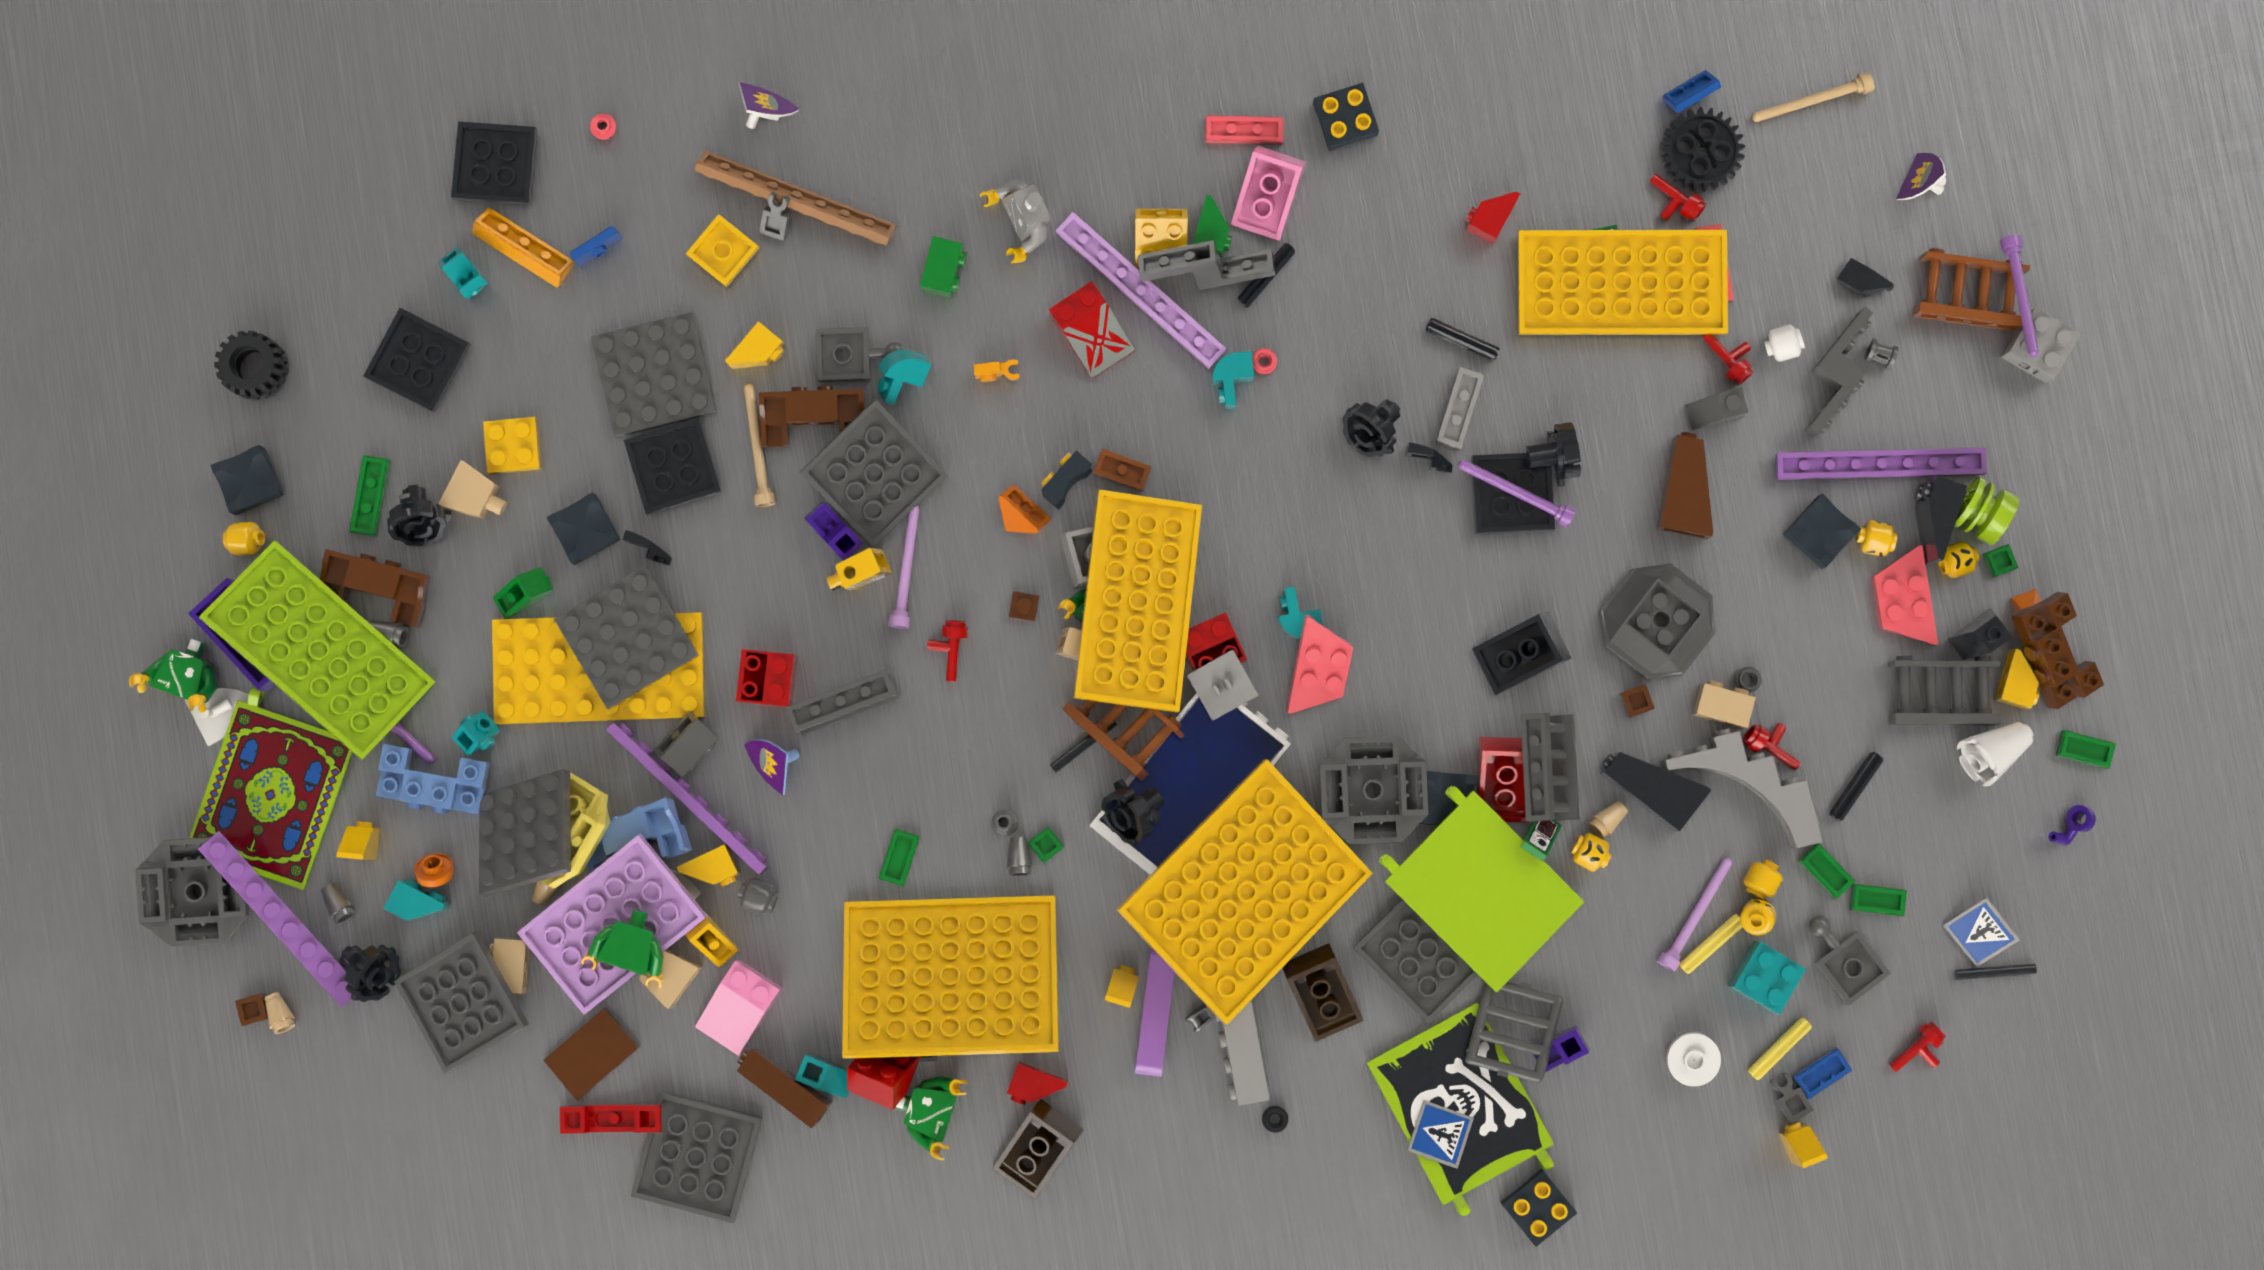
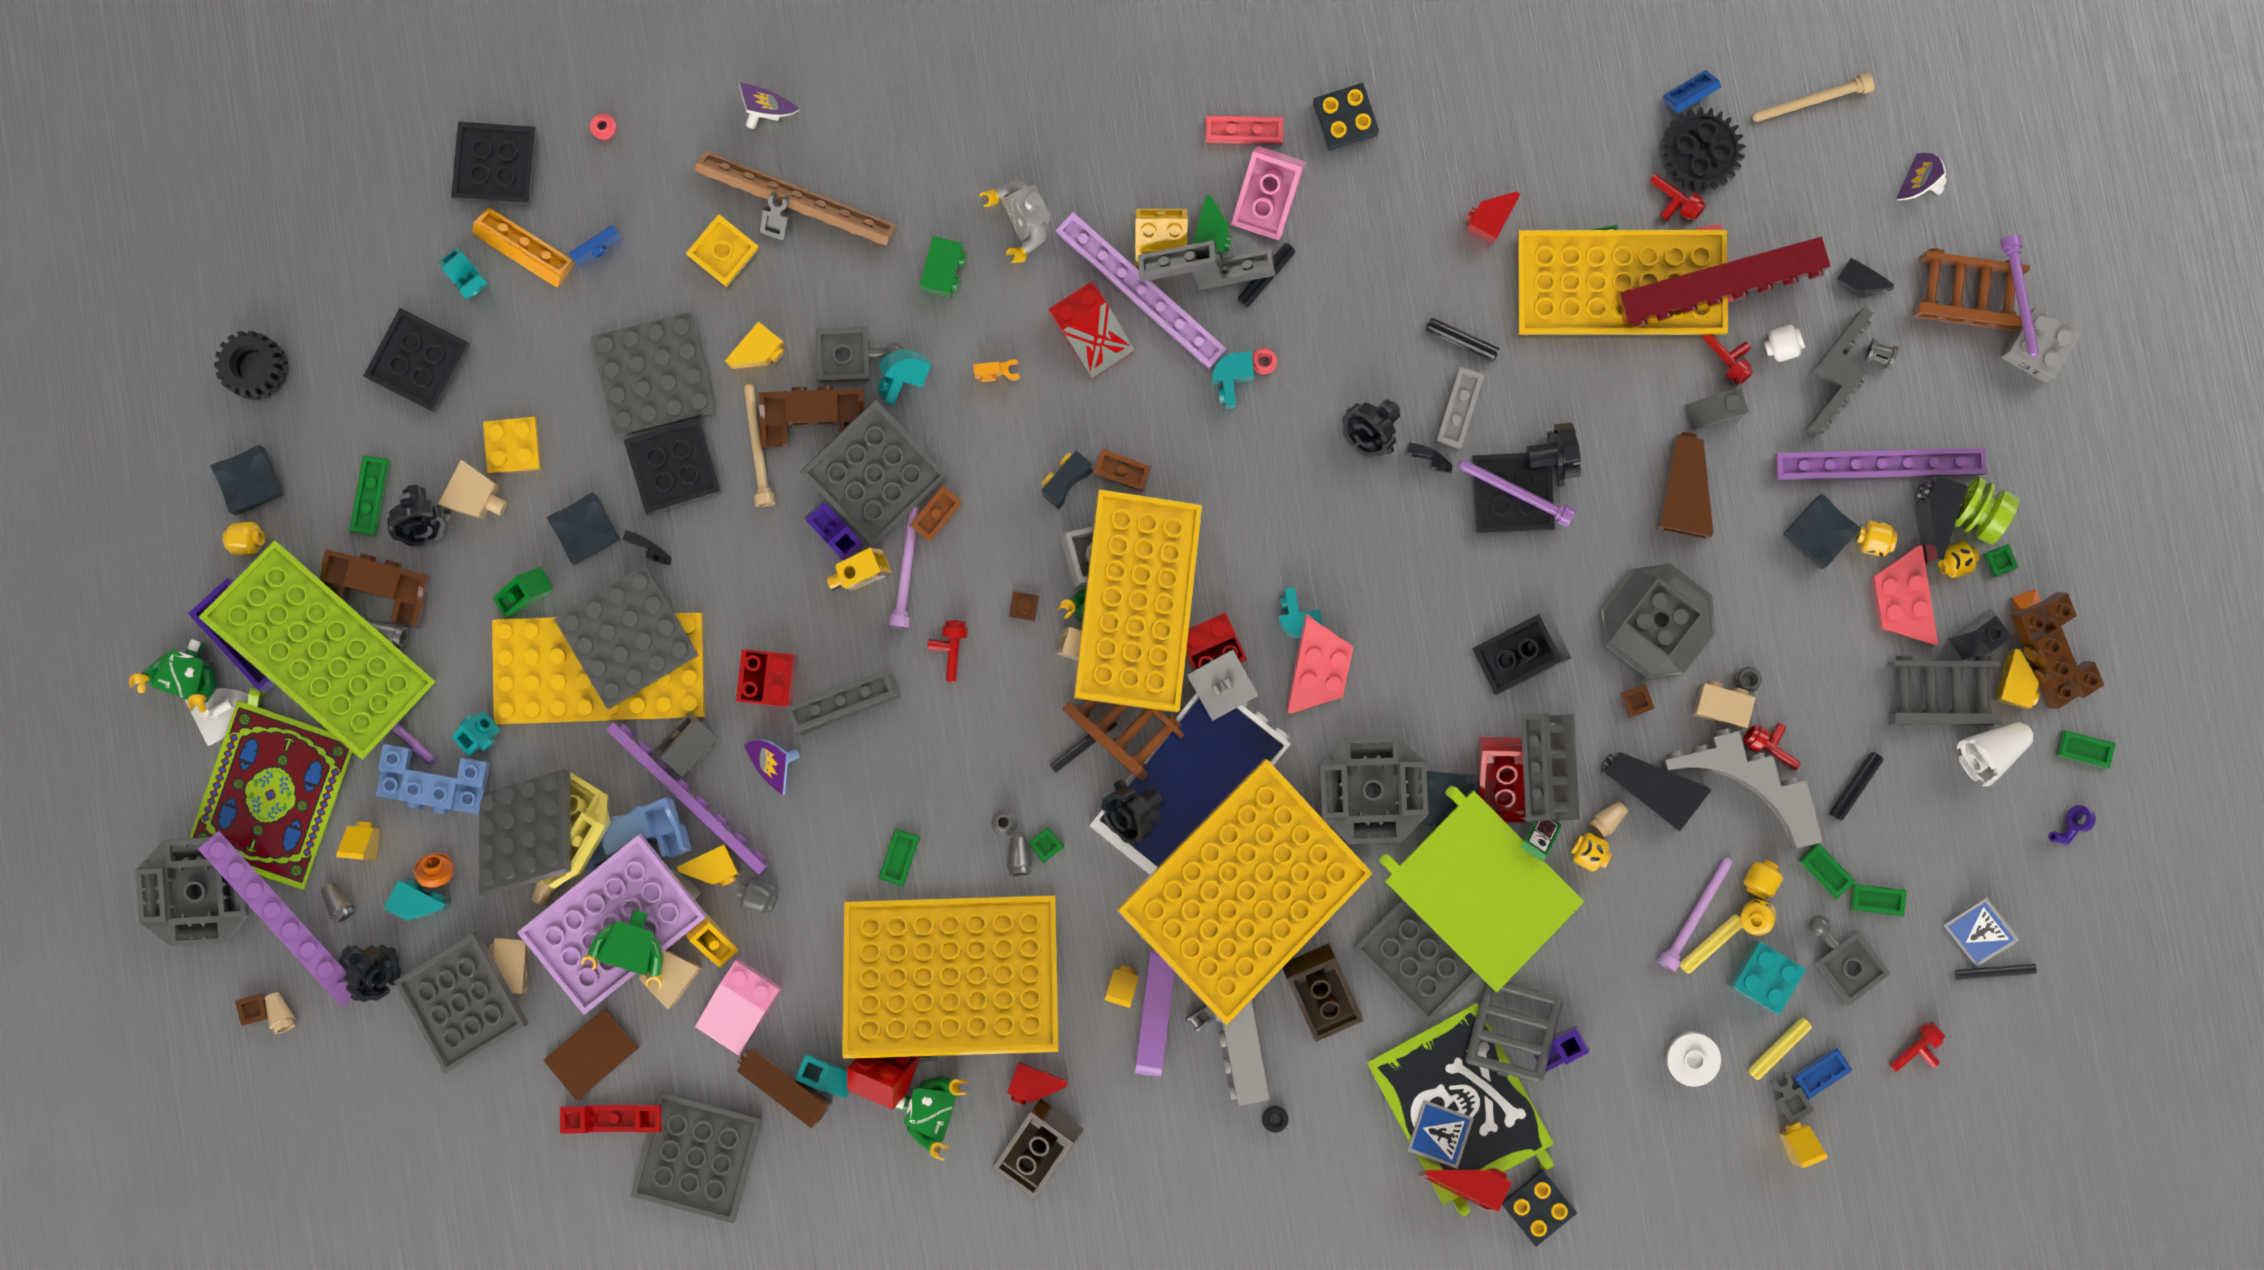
(935, 513): none -> dark orange plate
(1020, 512): orange slope -> none
(1479, 1187): none -> red slope
(1723, 281): none -> dark red brick

